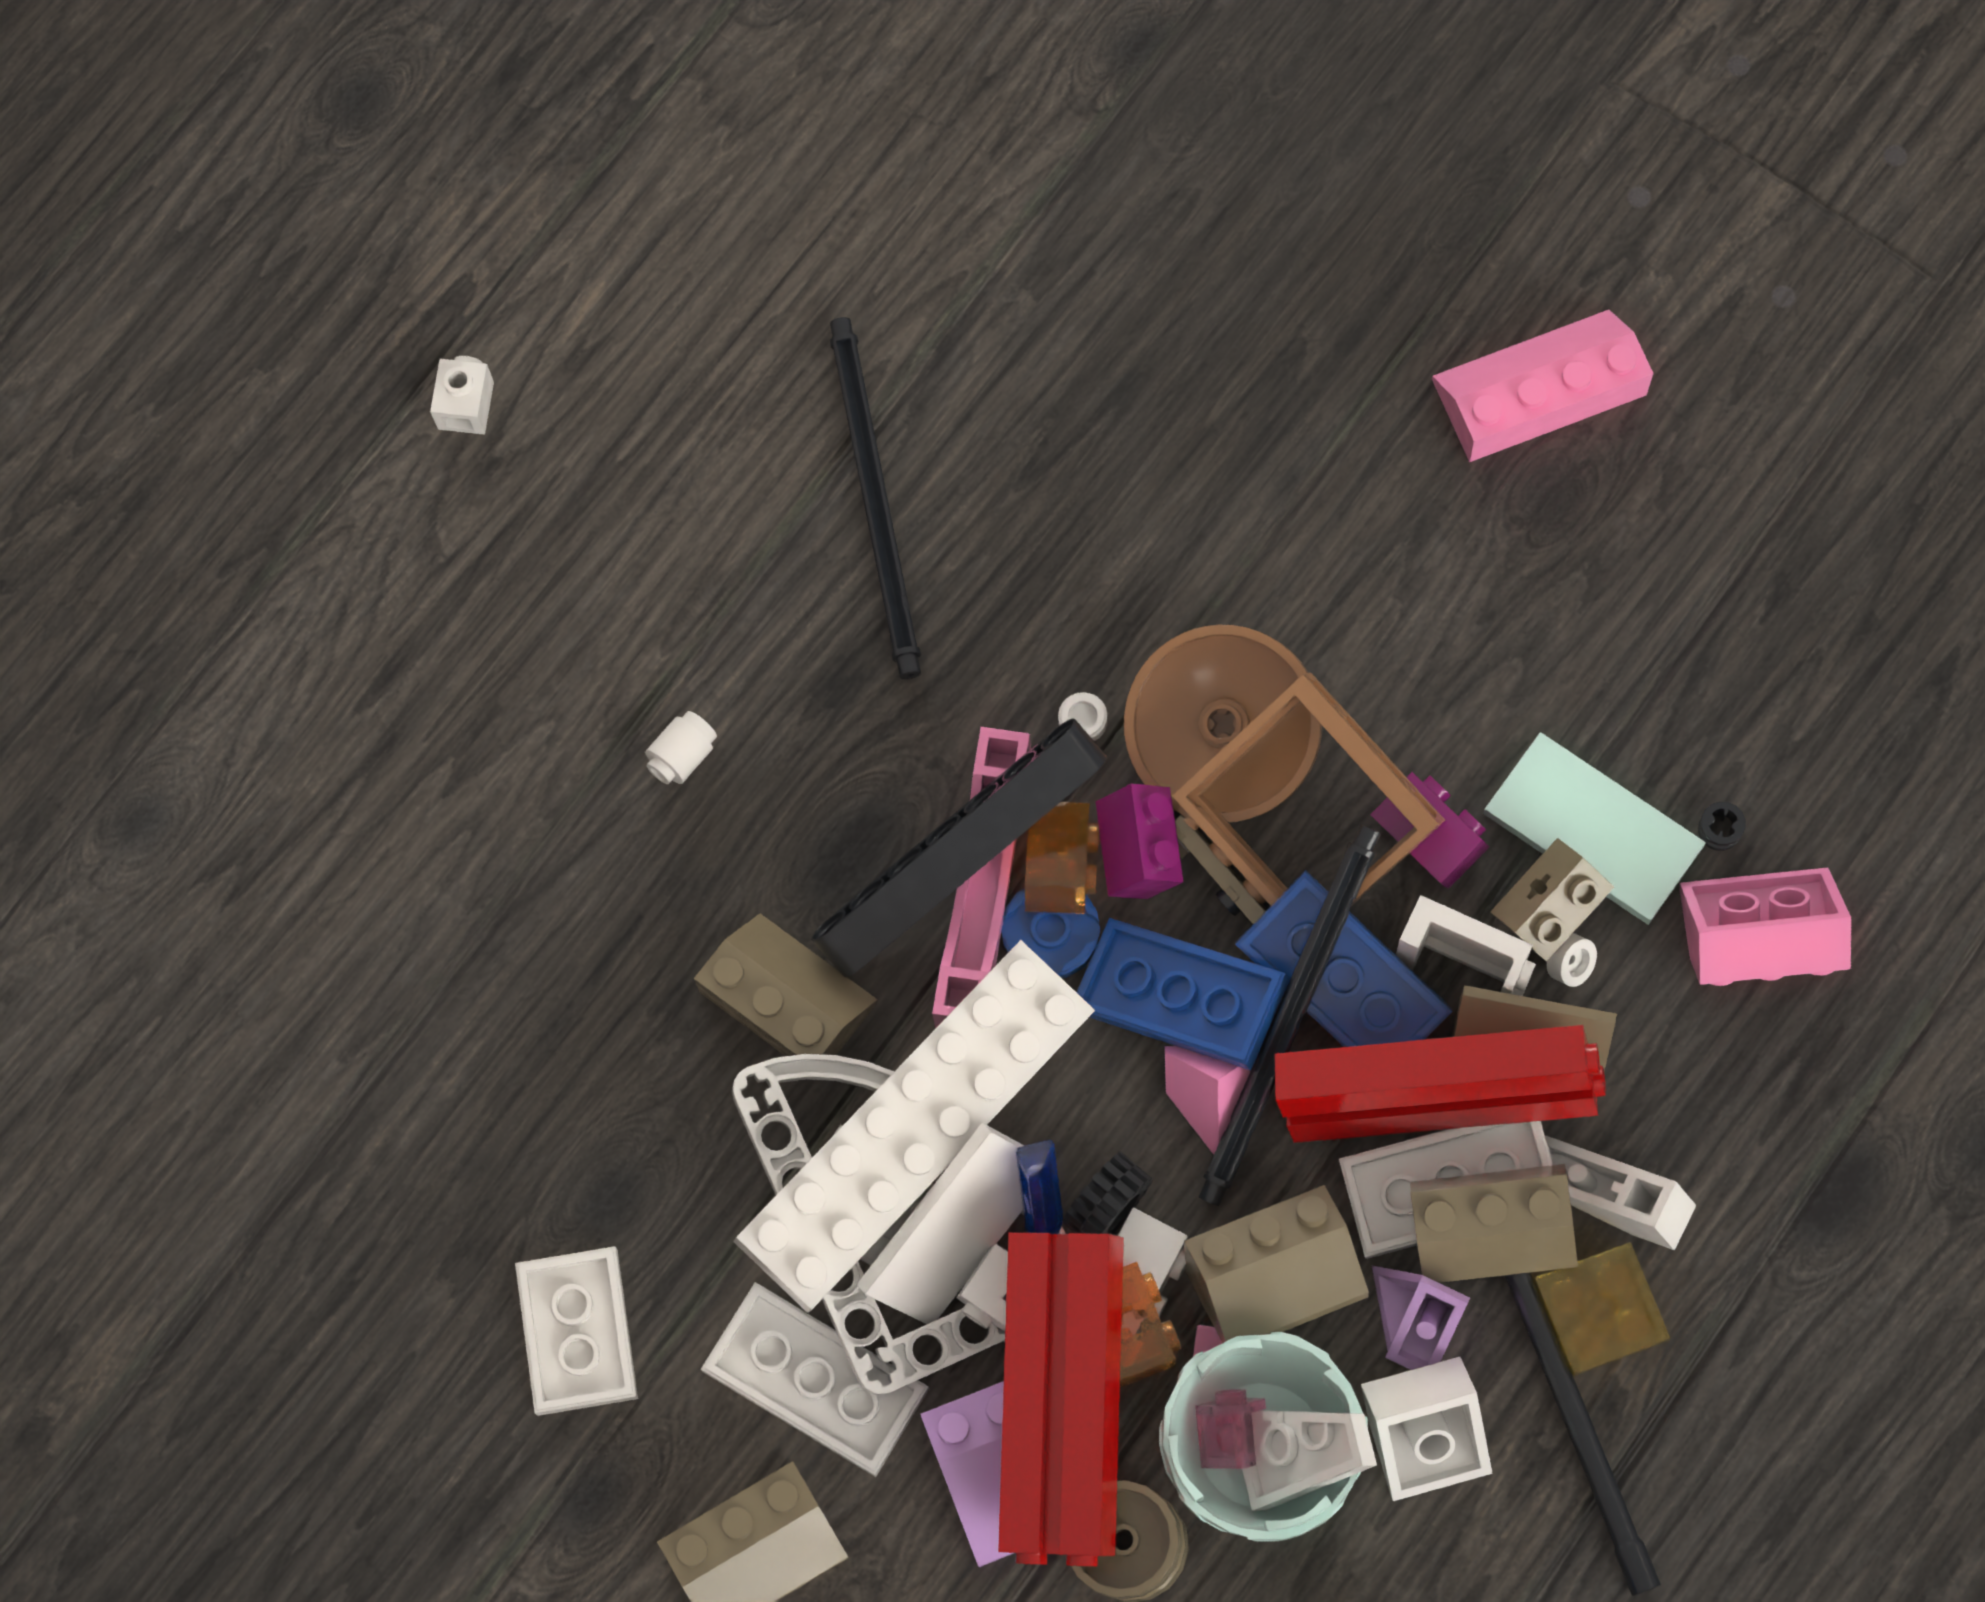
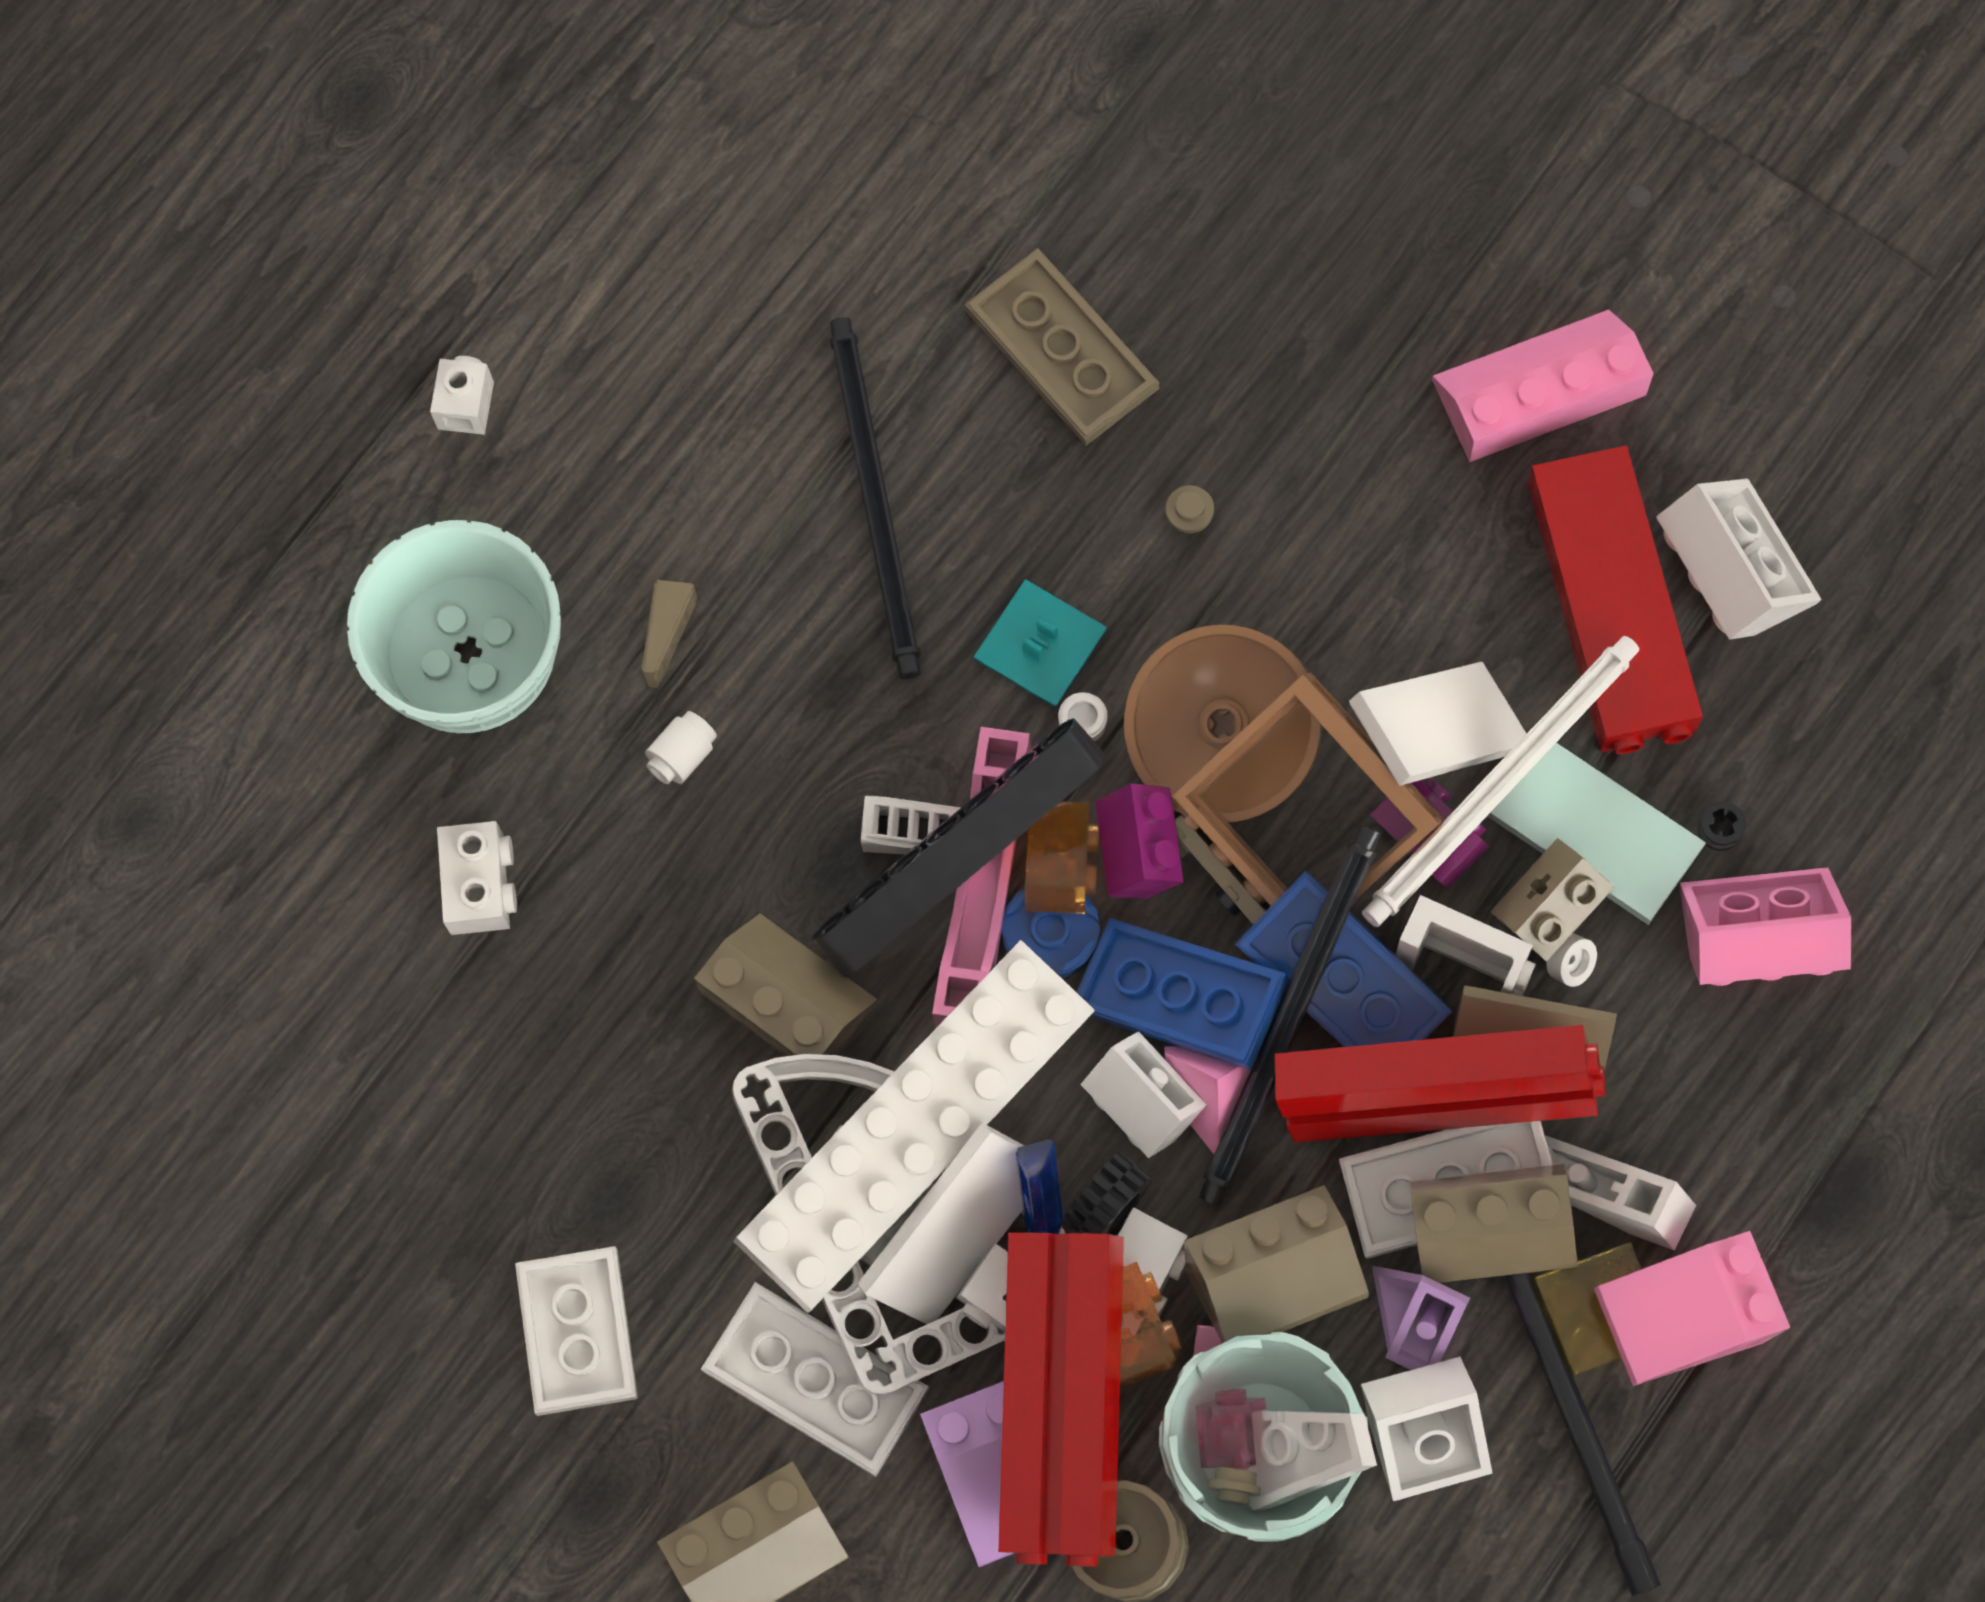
(438, 592): none -> light aqua piece
(475, 877): none -> white brick
(668, 618): none -> dark tan slope
(894, 808): none -> white slope
(1040, 643): none -> teal piece
(1062, 346): none -> dark tan tile
(1143, 1094): none -> white brick
(1189, 509): none -> dark tan plate
(1234, 1485): none -> dark tan plate
(1438, 722): none -> white tile
(1500, 781): none -> white piece
(1615, 589): none -> red brick
(1692, 1308): none -> bright pink slope
(1737, 557): none -> white slope

